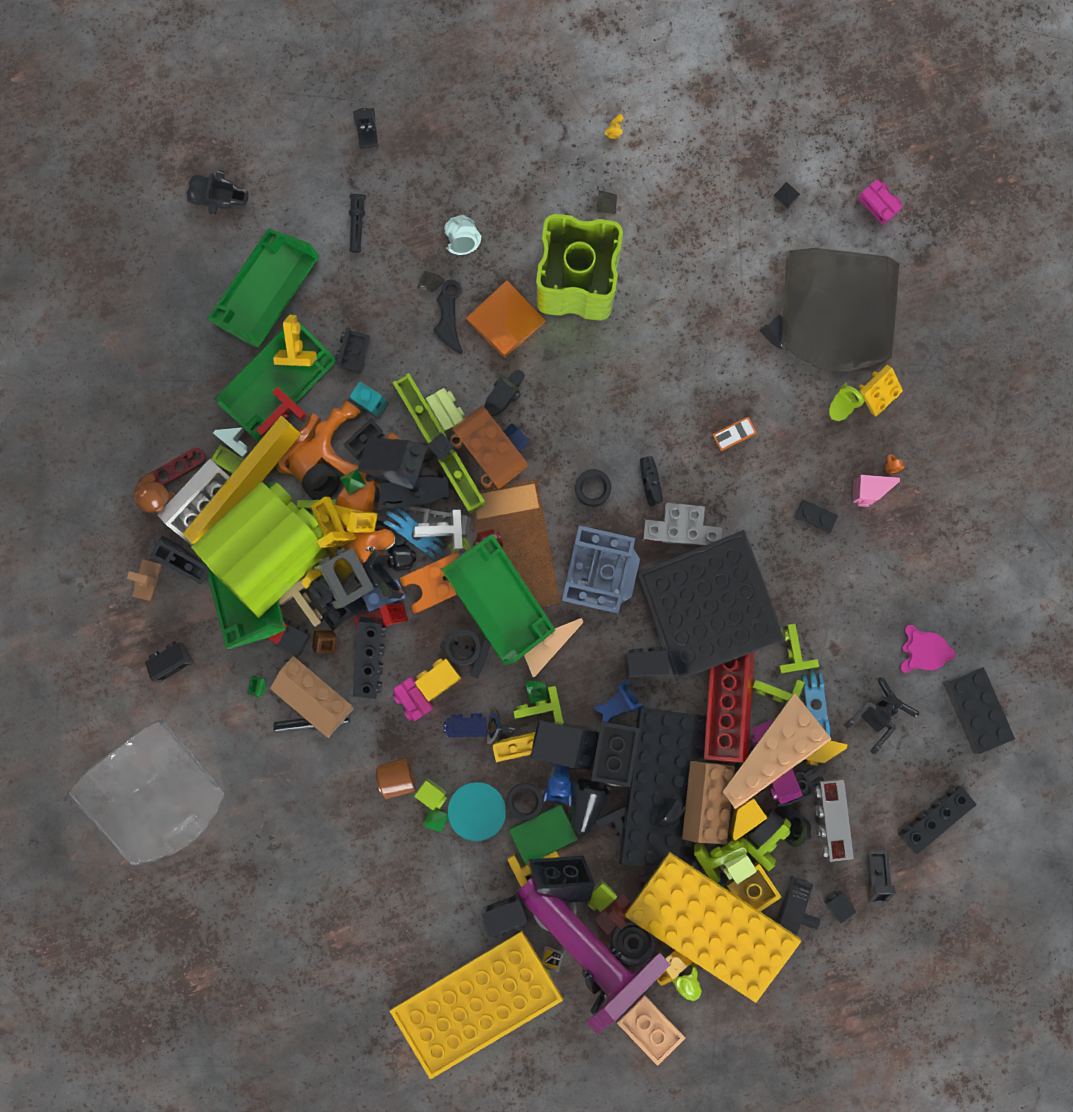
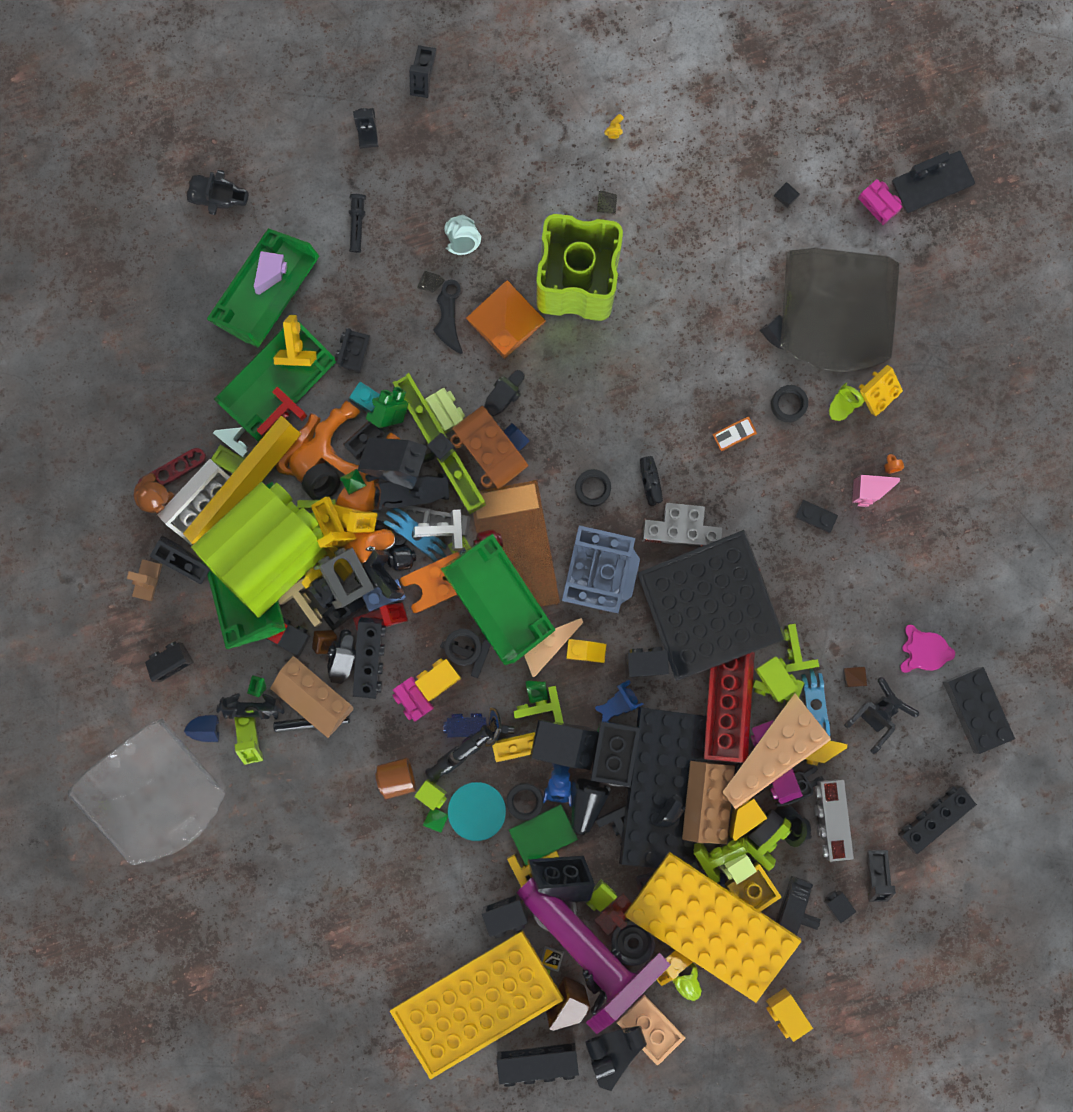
(203, 728): none -> dark blue brick
(233, 708): none -> black piece
(247, 740): none -> lime bracket
(269, 271): none -> lavender slope
(341, 657): none -> black hinge
(389, 408): none -> green hips
(421, 71): none -> black bracket
(469, 746): none -> black piece
(537, 1064): none -> black brick
(572, 1008): none -> reddish brown slope
(586, 651): none -> yellow slope
(613, 1053): none -> black panel
(776, 678): none -> lime brick
(789, 389): none -> black tyre
(791, 1018): none -> yellow brick
(855, 677): none -> reddish brown slope
(933, 180): none -> black bracket

